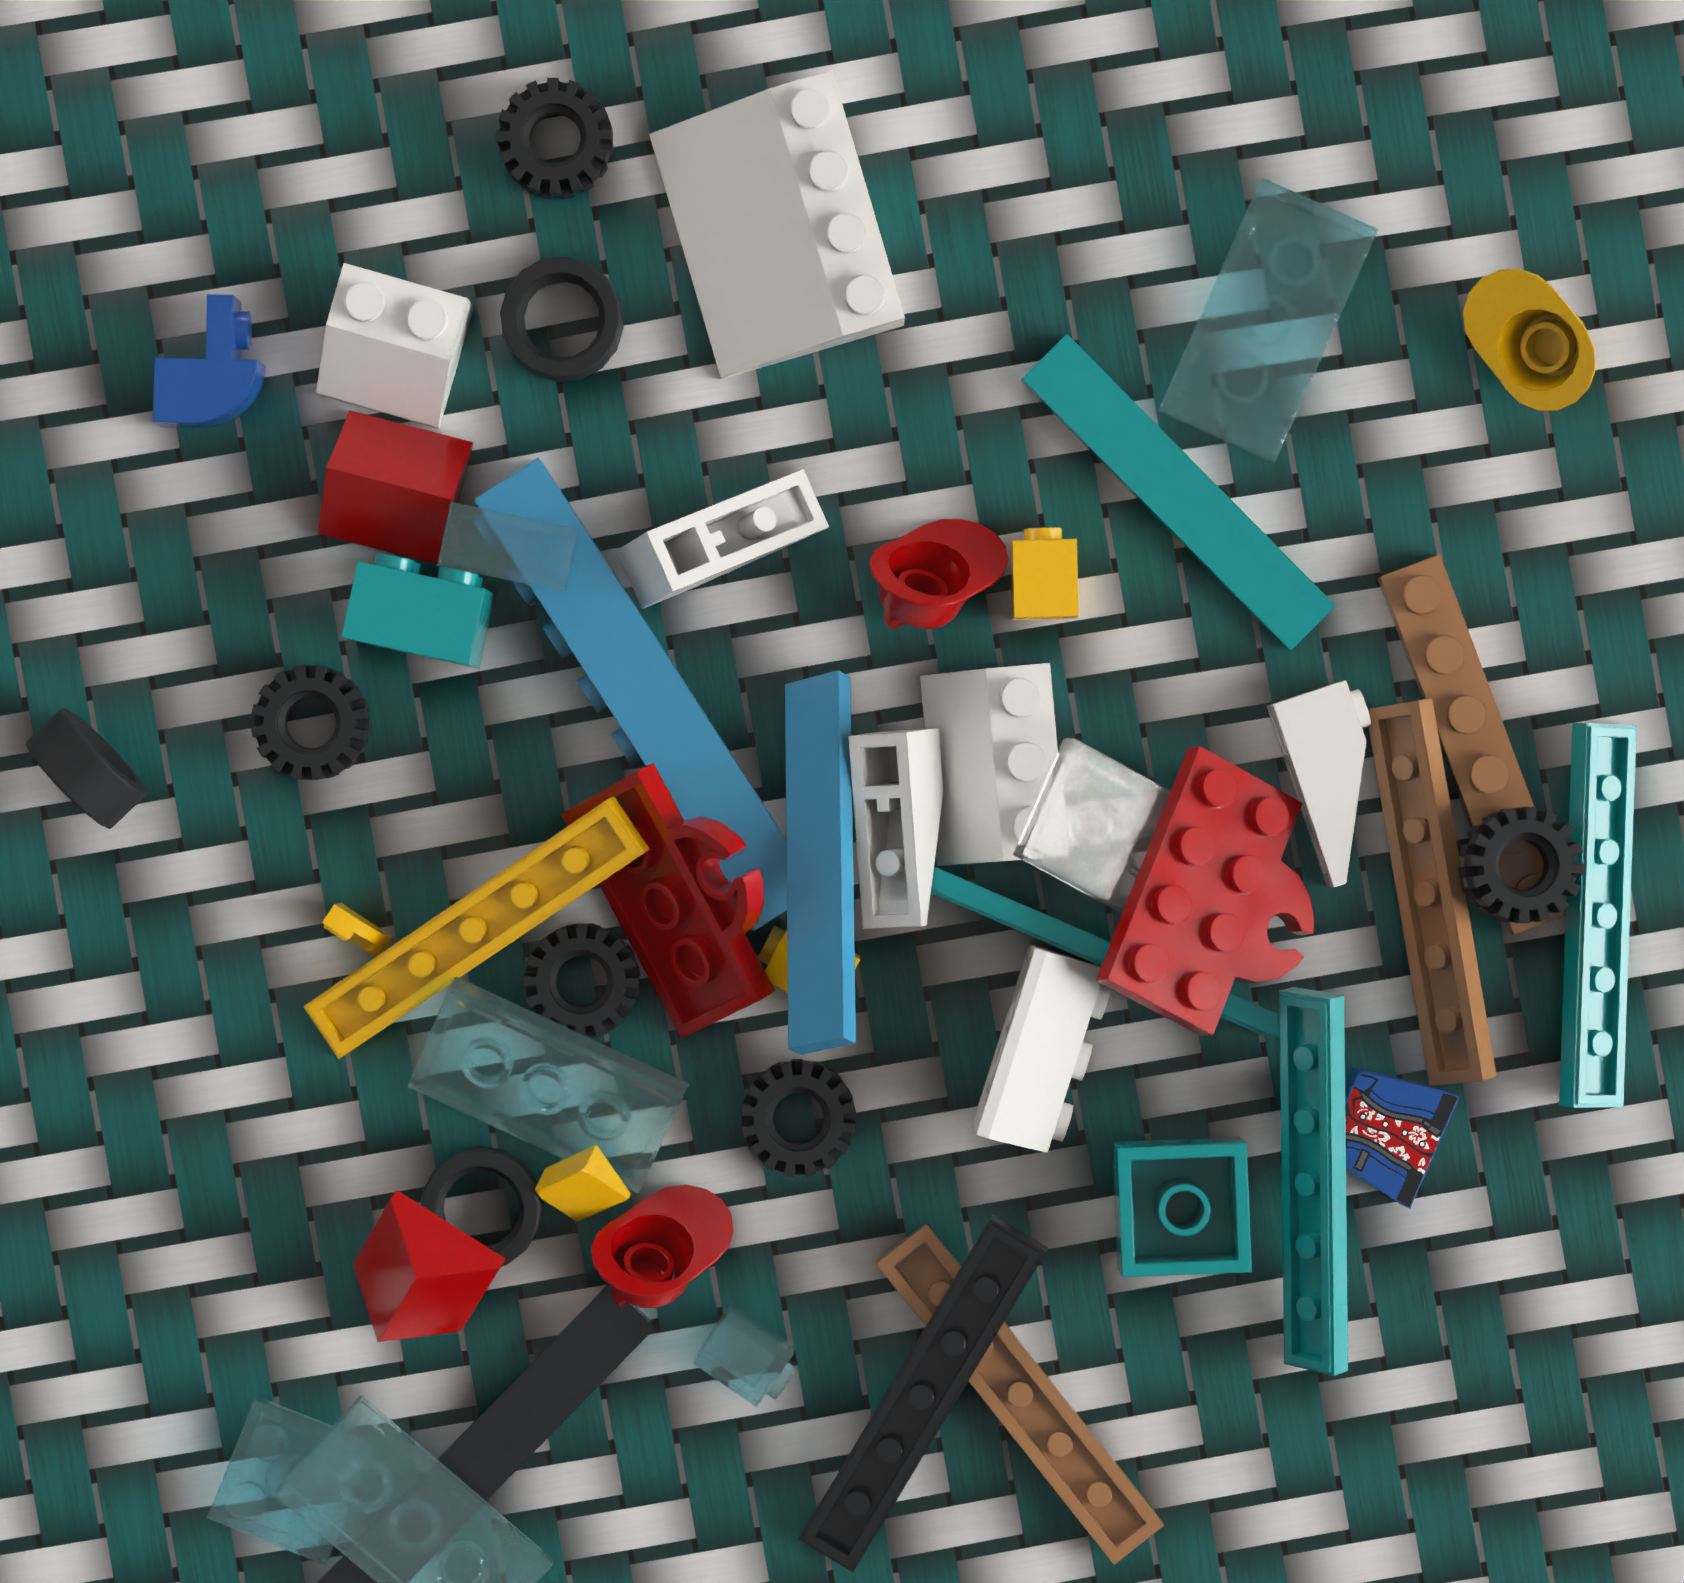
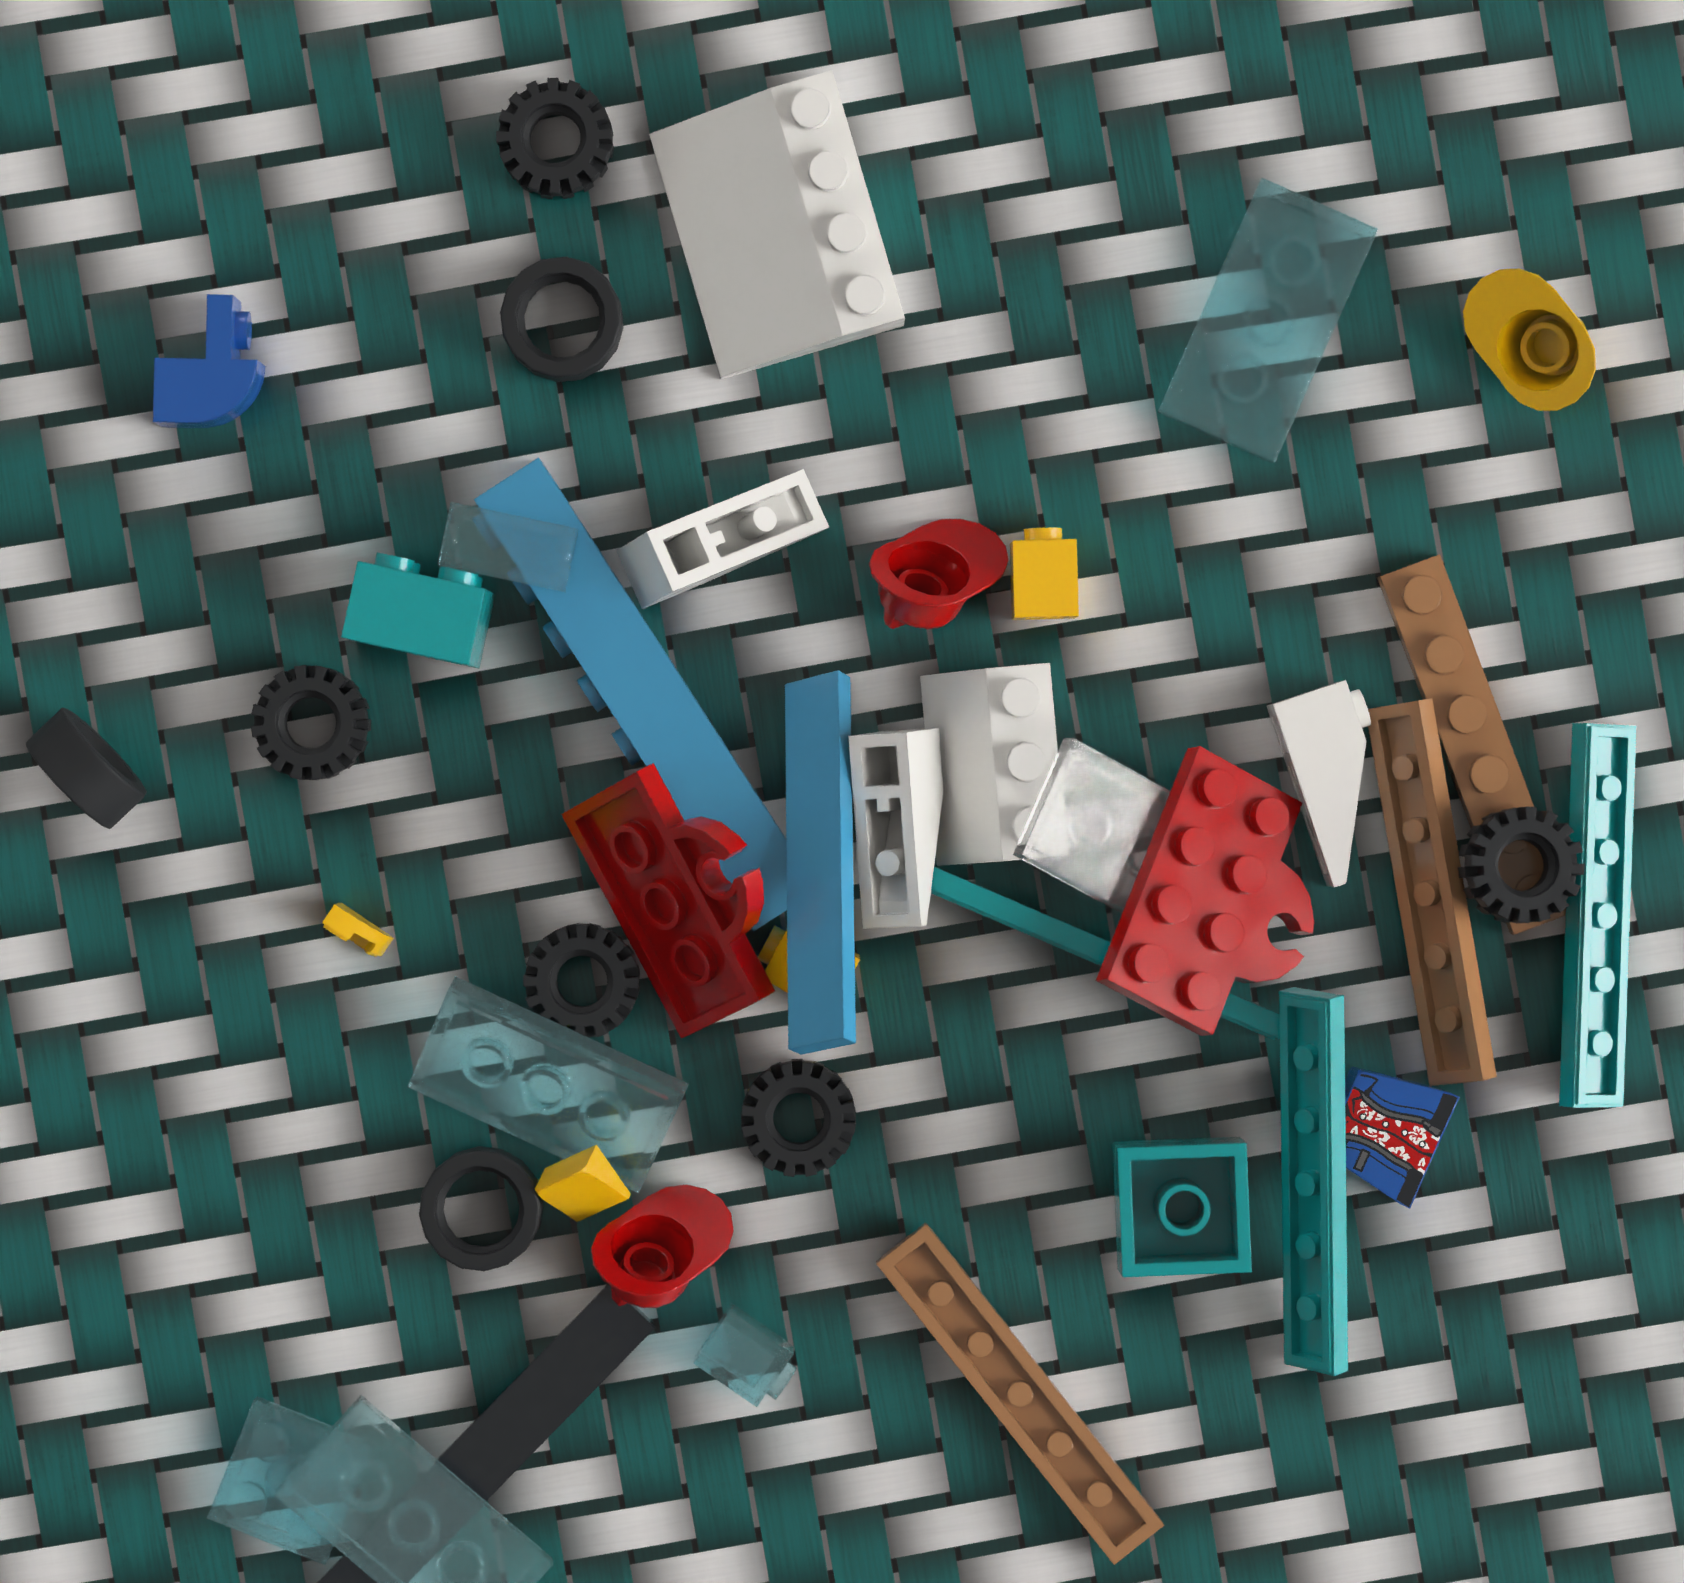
(392, 345): white slope -> none
(392, 486): red slope -> none
(421, 1272): red slope -> none
(476, 927): yellow tile -> none
(923, 1393): black tile -> none
(1040, 1050): white slope -> none
(1178, 492): teal tile -> none

